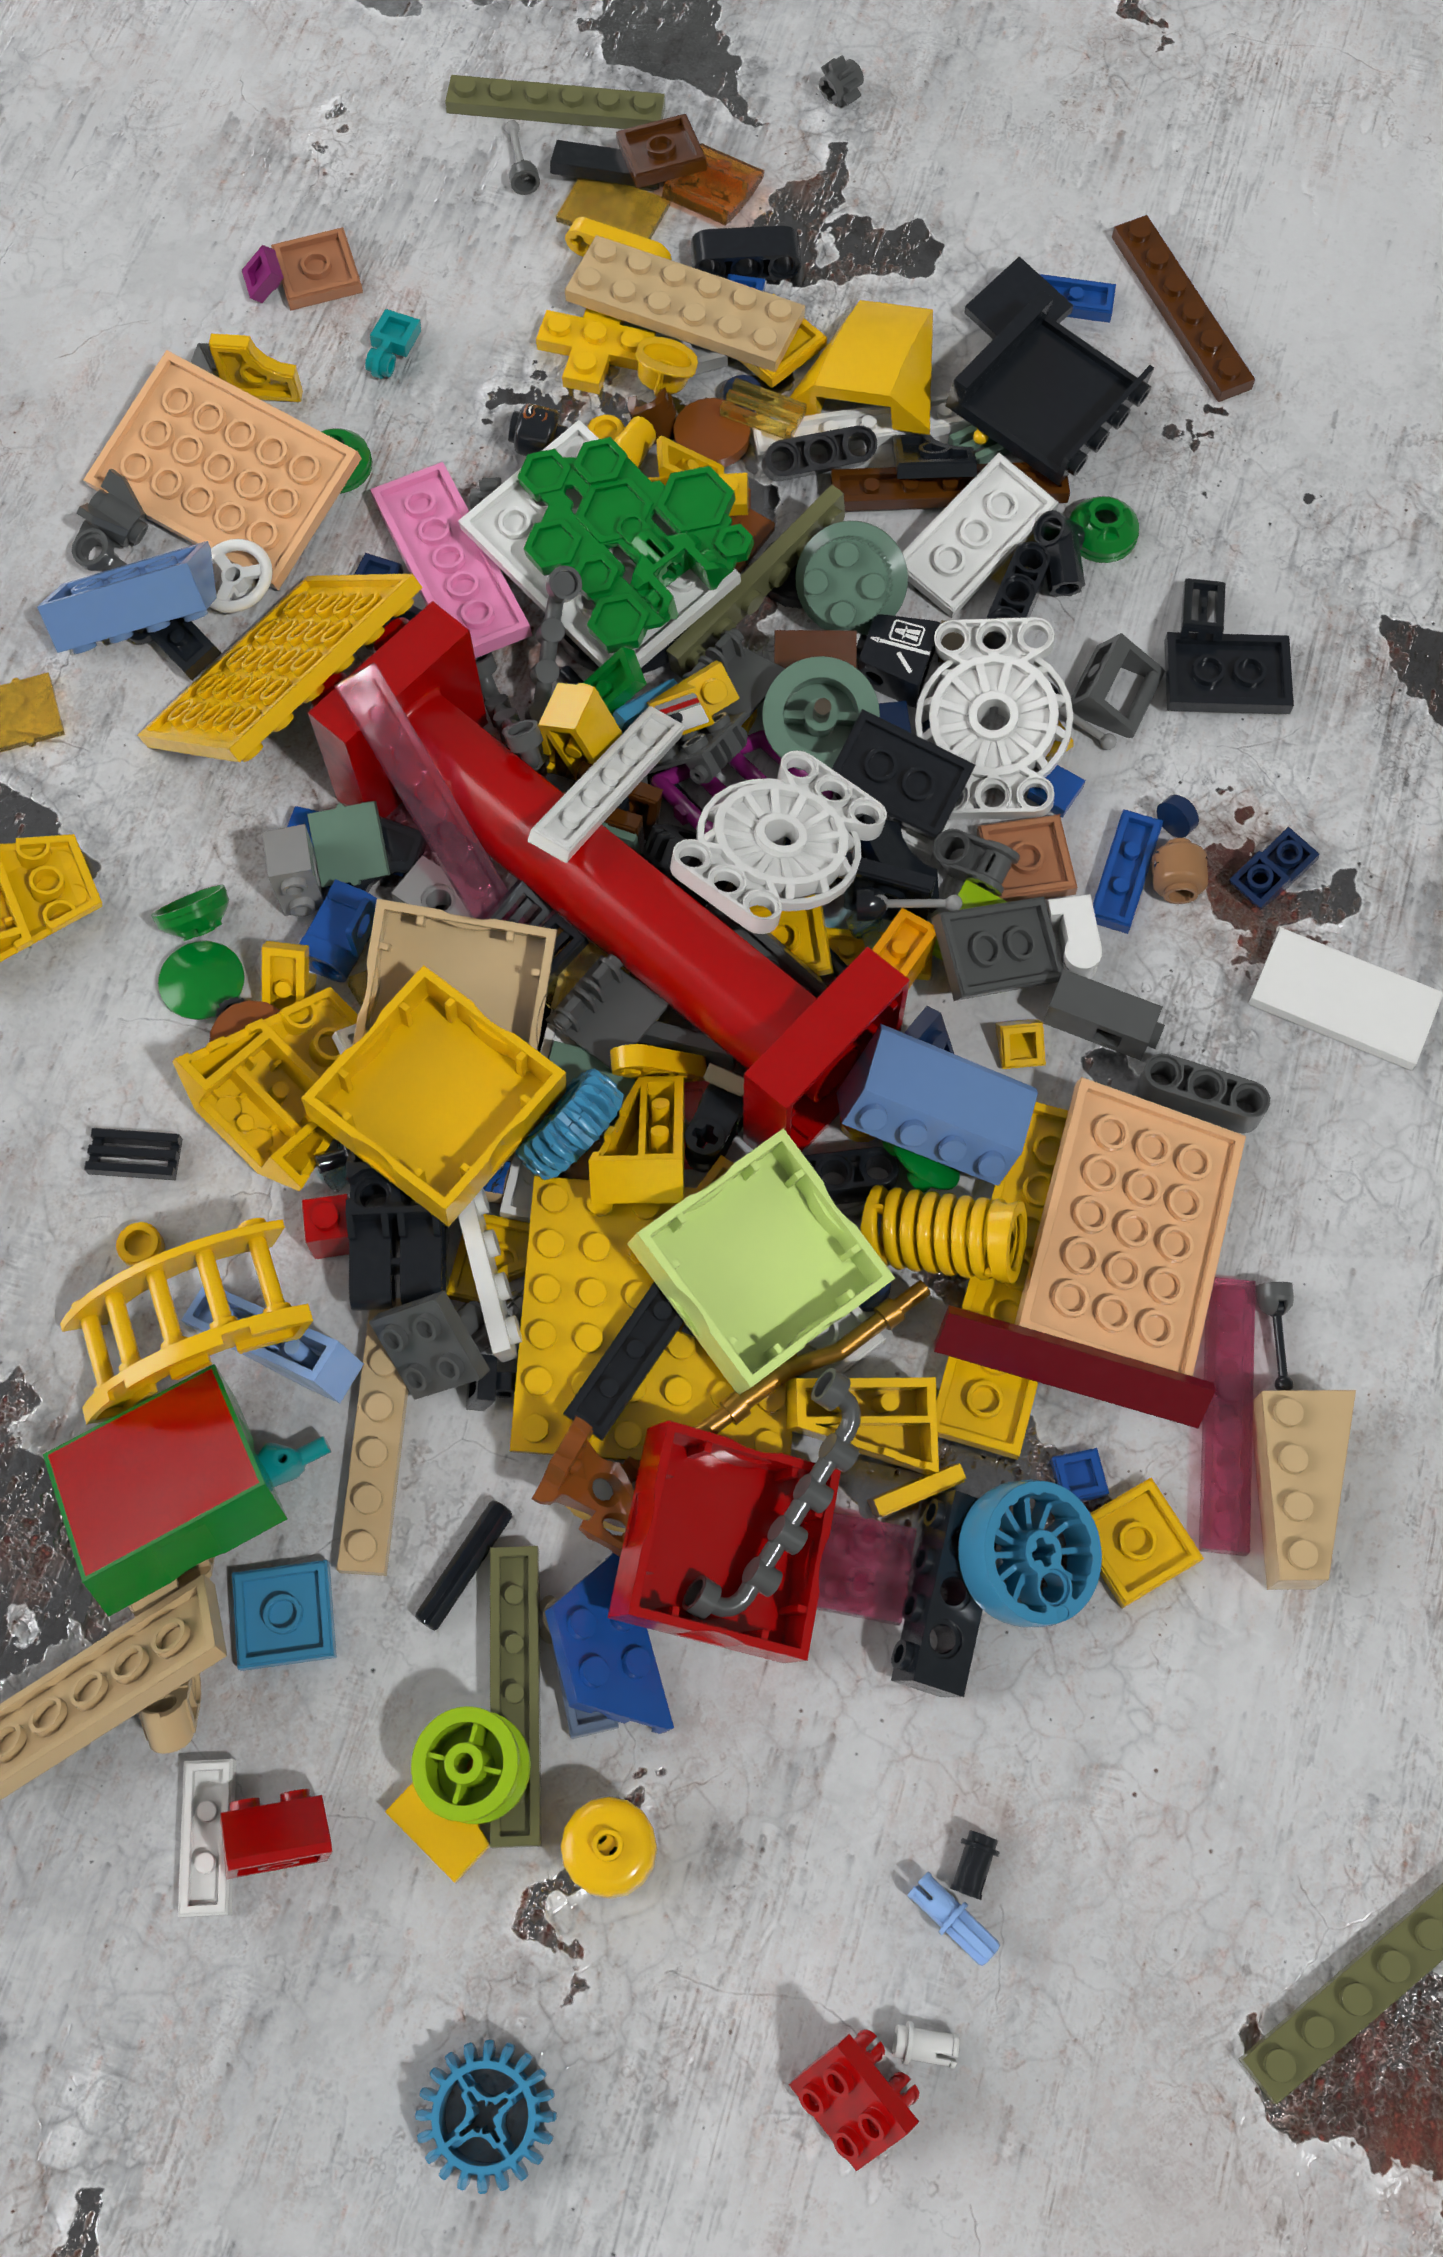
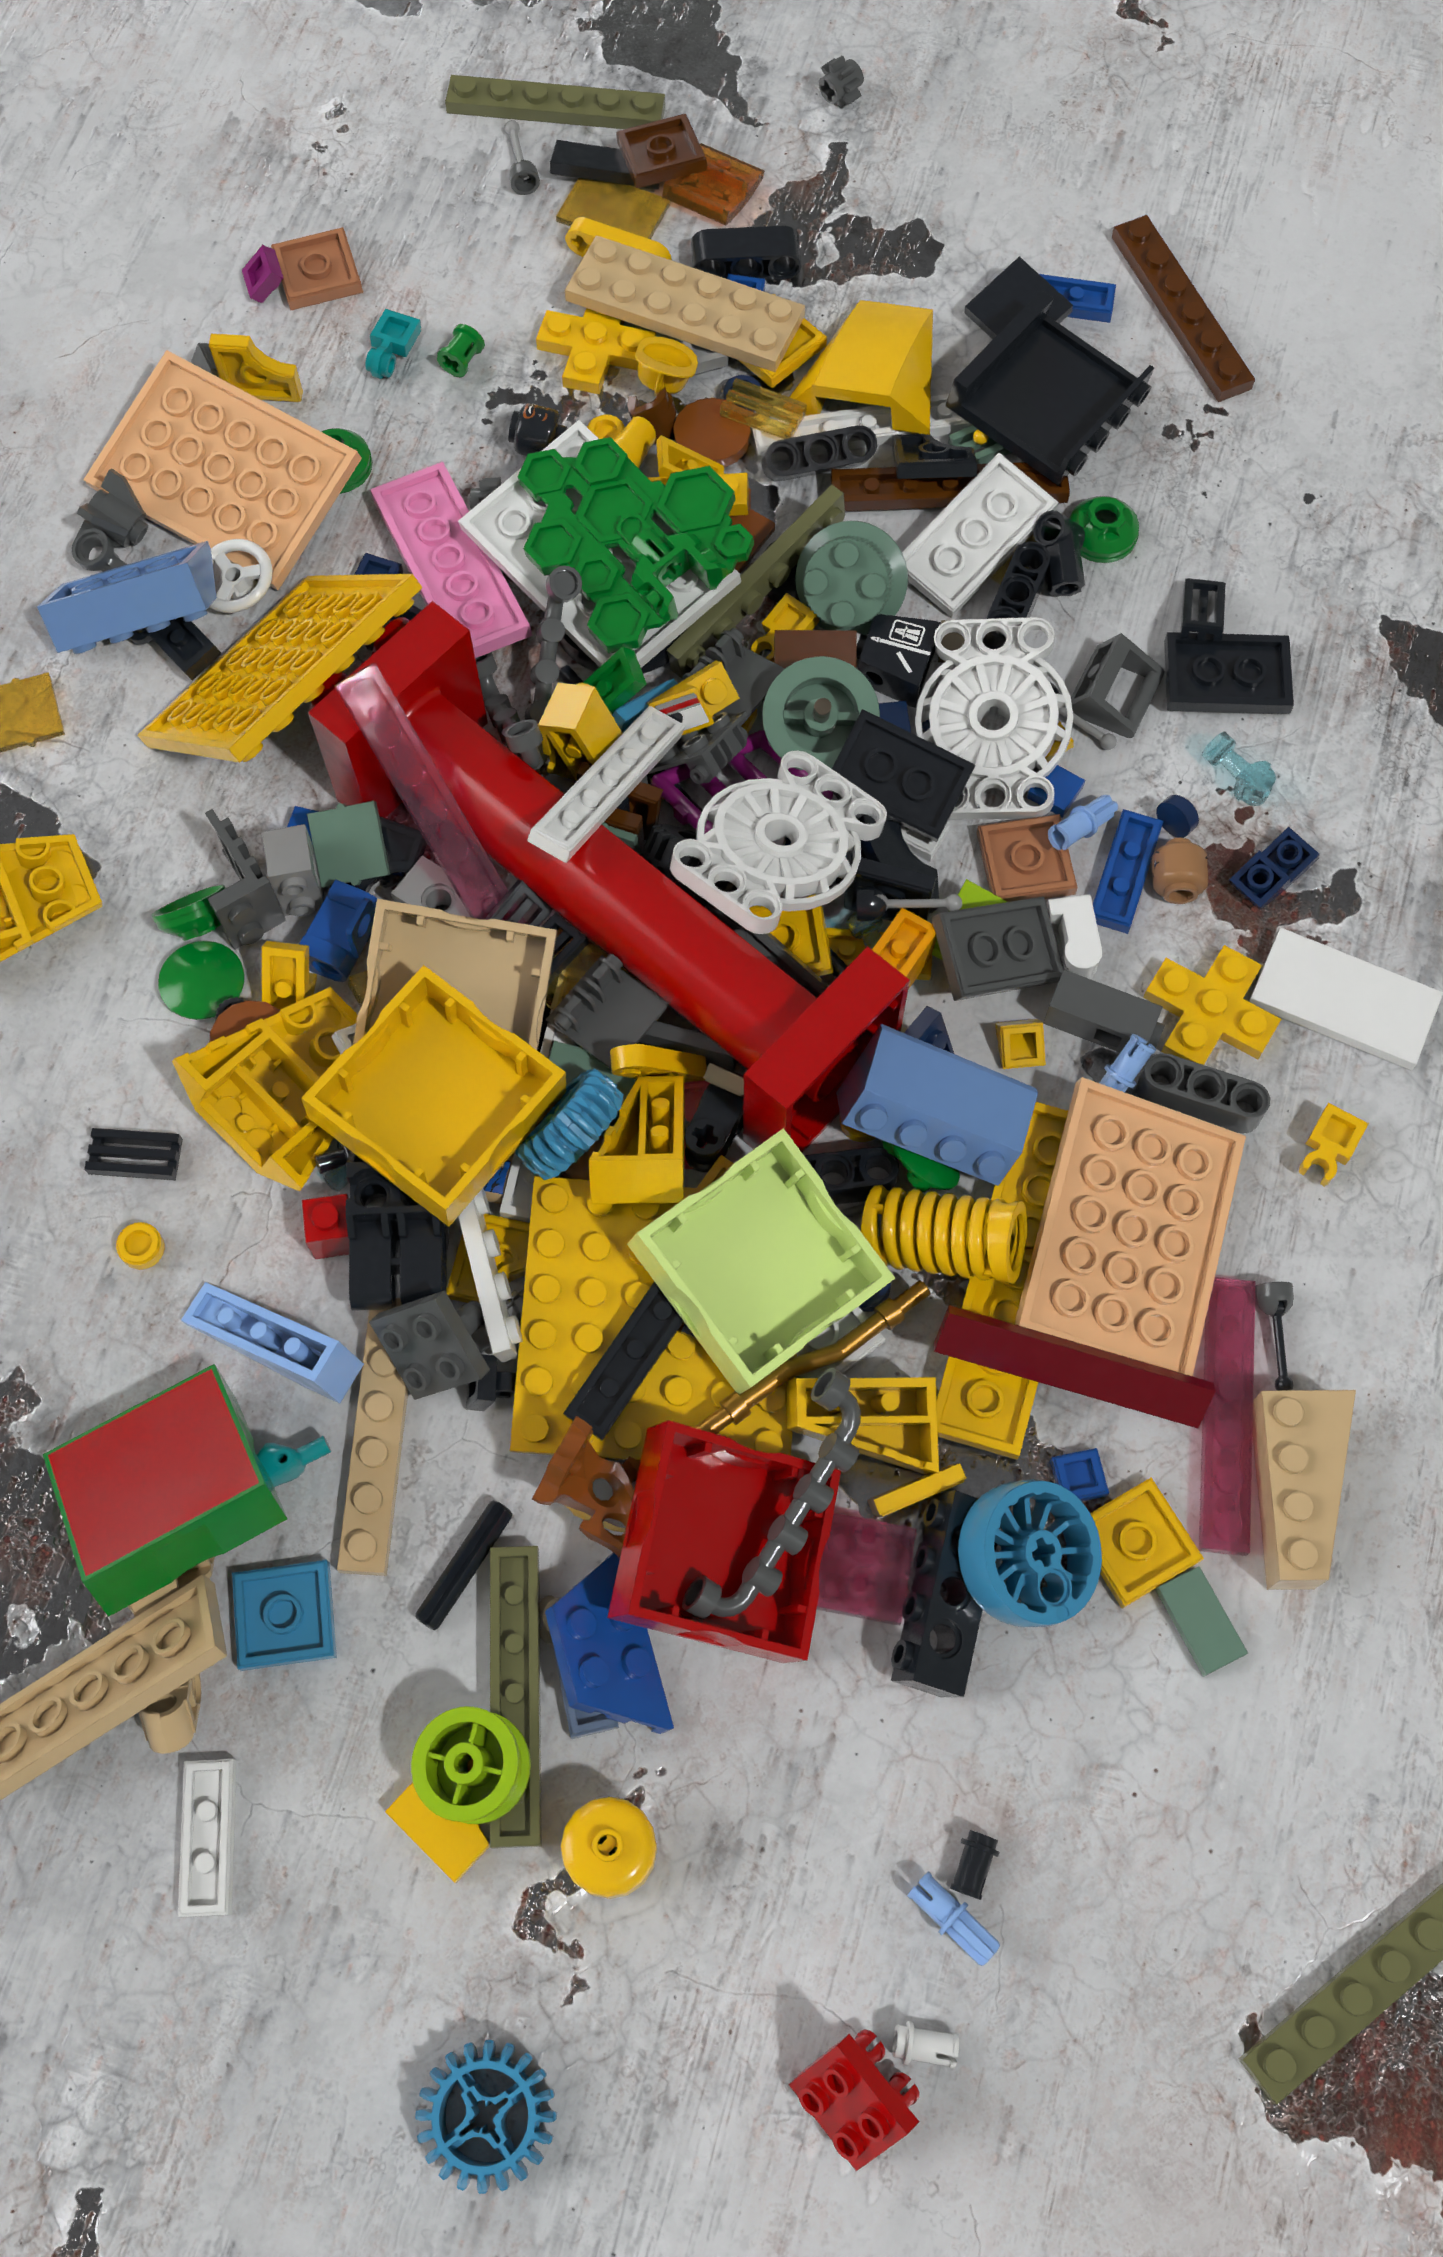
(179, 1353): yellow fence -> none
(249, 905): none -> dark grey plate
(274, 1834): red slope -> none
(460, 350): none -> green bush
(786, 615): none -> yellow plate
(981, 862): dark grey piece -> none
(1082, 822): none -> light blue axle
(1128, 1064): none -> light blue axle
(1201, 1621): none -> sand green tile
(1212, 1007): none -> yellow plate
(1252, 780): none -> clear light blue leg
(1333, 1140): none -> yellow plate

